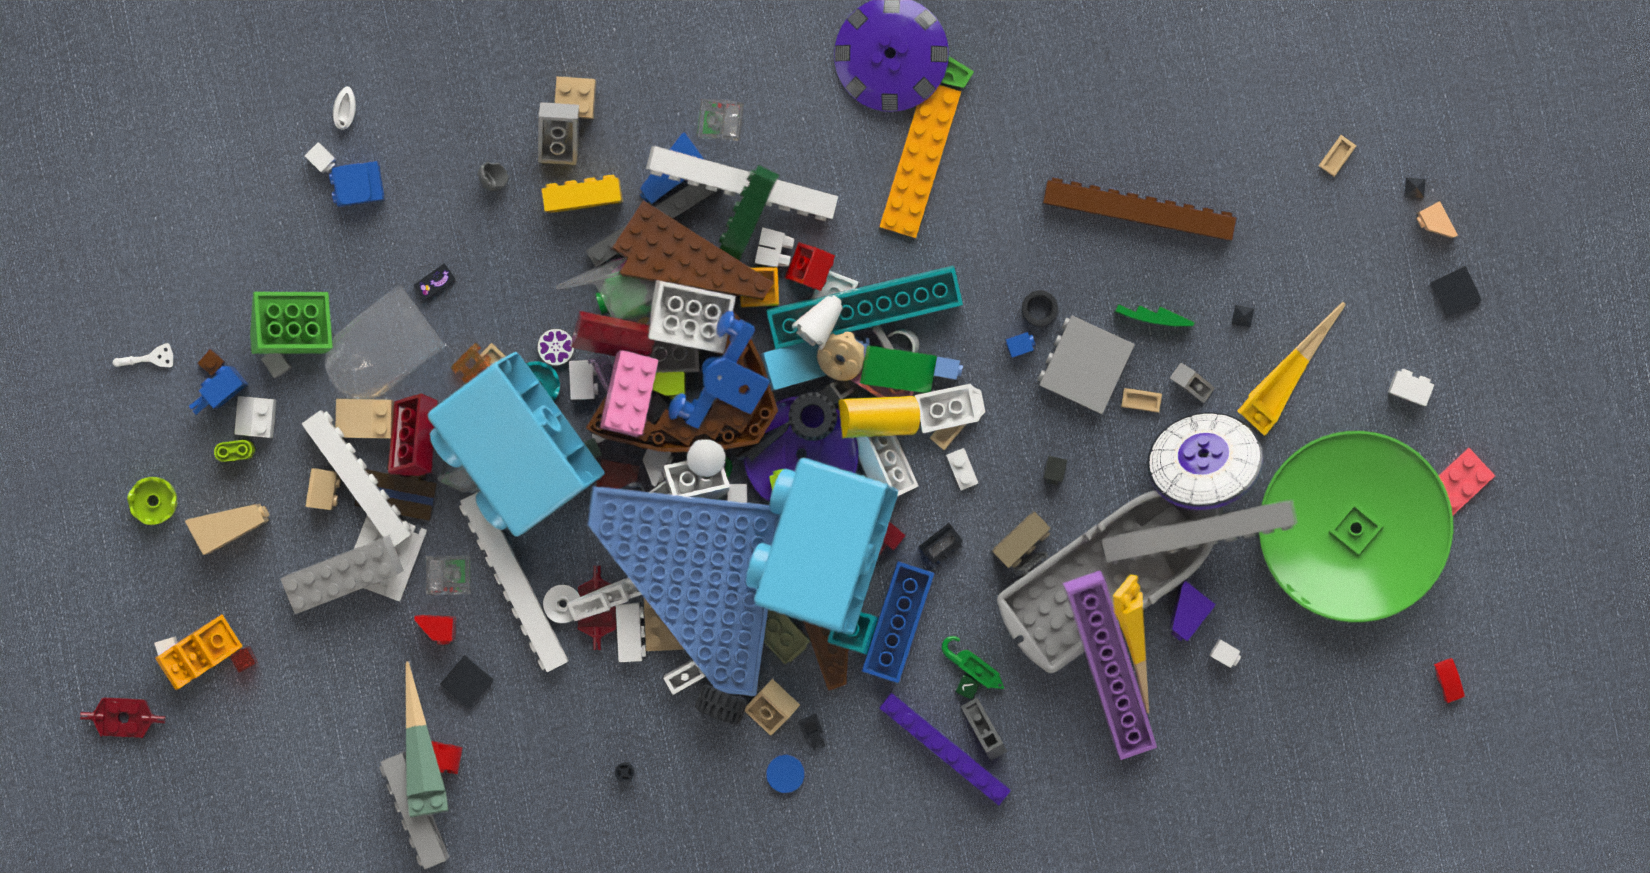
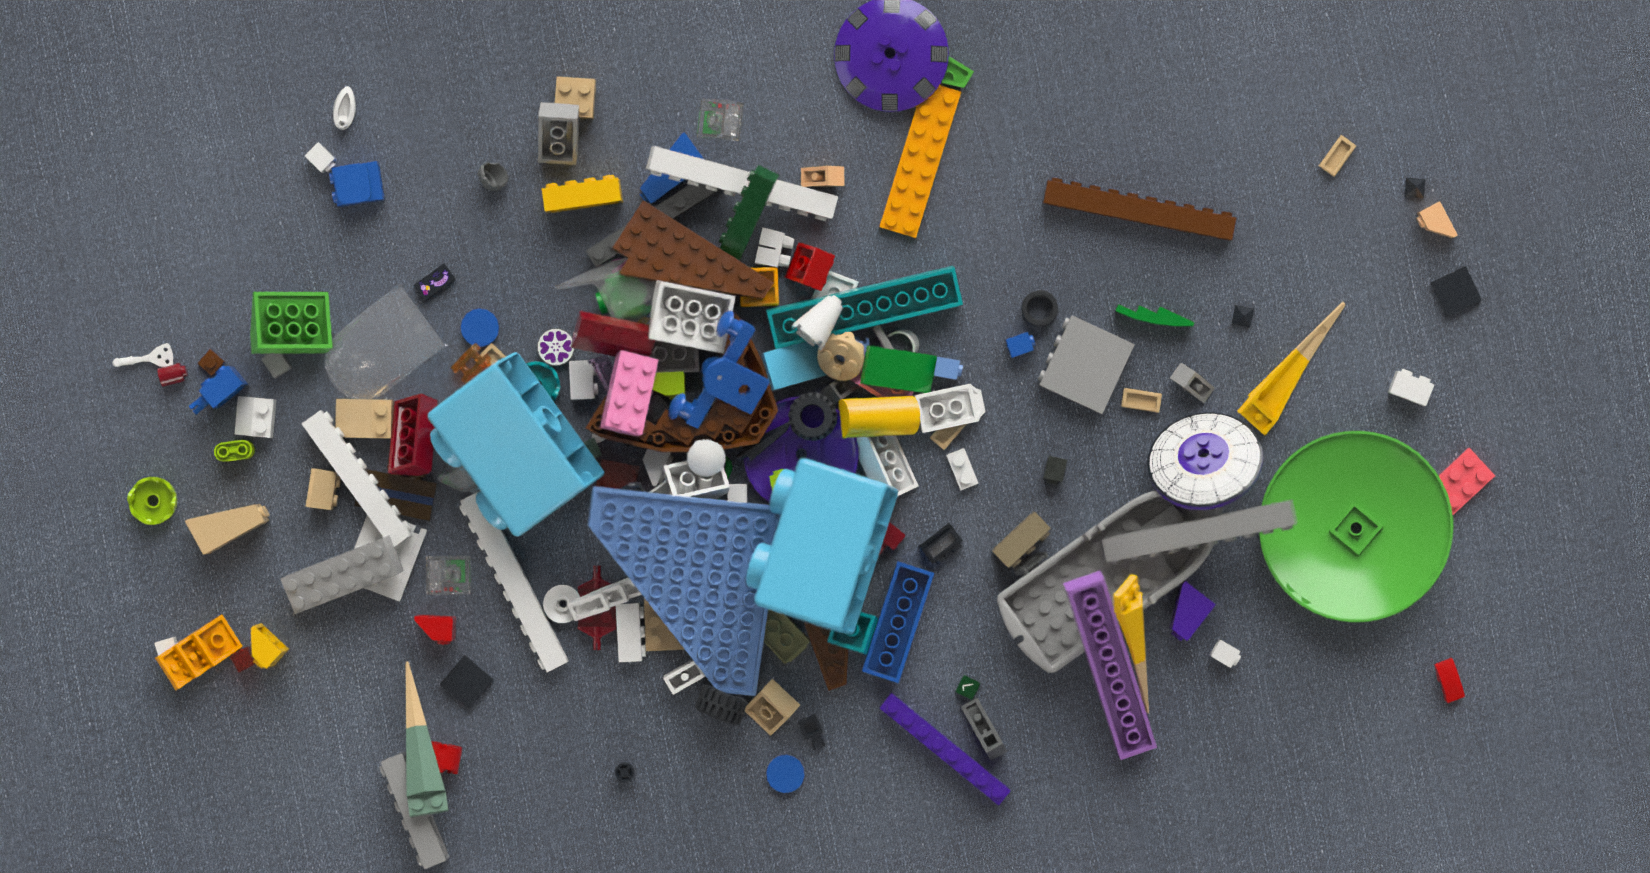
(108, 722): dark red plate -> none
(172, 374): none -> dark red brick
(266, 647): none -> yellow slope
(480, 327): none -> blue tile
(822, 176): none -> light nougat slope
(973, 665): green plate -> none

